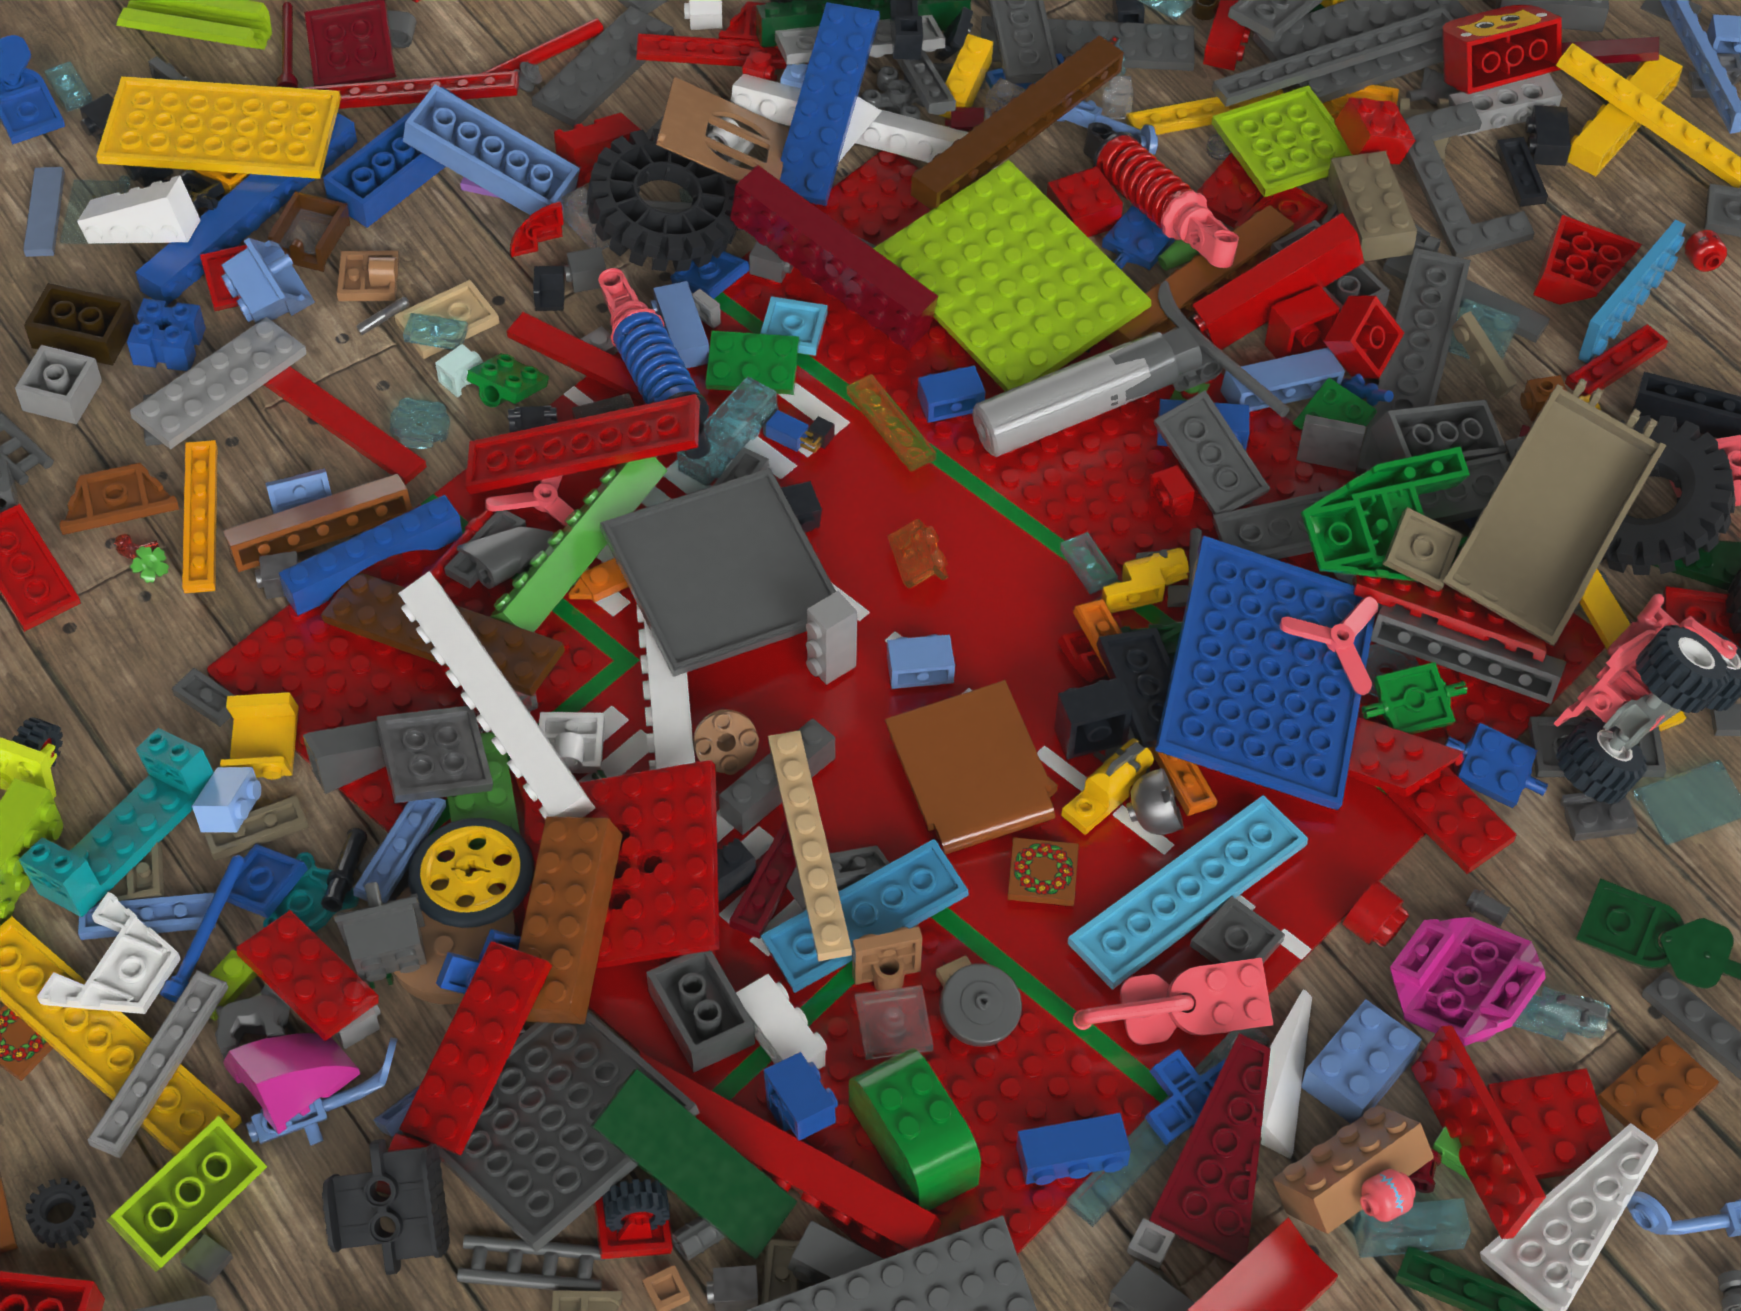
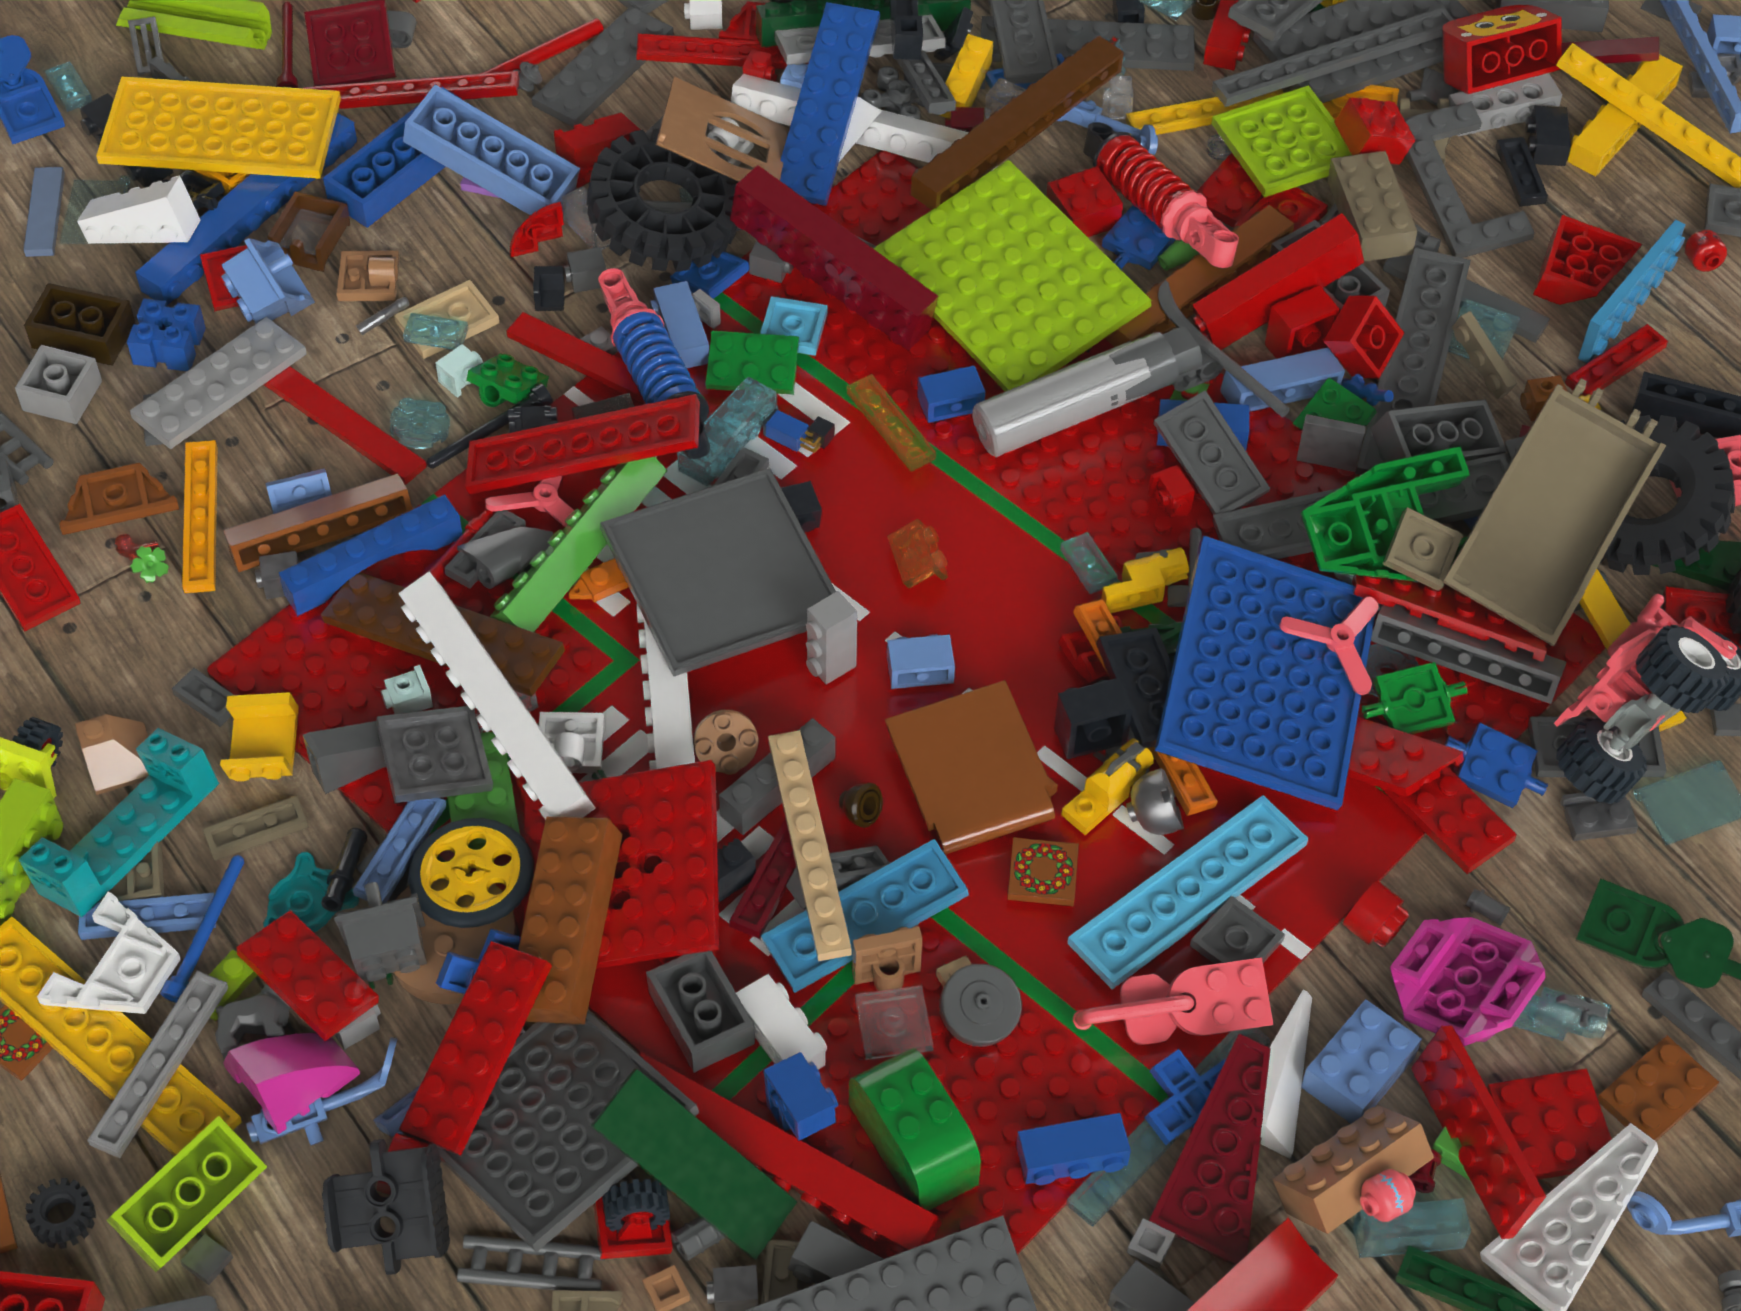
(111, 751): none -> medium nougat slope
(142, 23): none -> flat silver tile
(227, 799): light blue brick -> none
(265, 880): blue tile -> none
(407, 692): none -> light aqua brick
(538, 397): none -> black piece
(862, 804): none -> dark brown brick

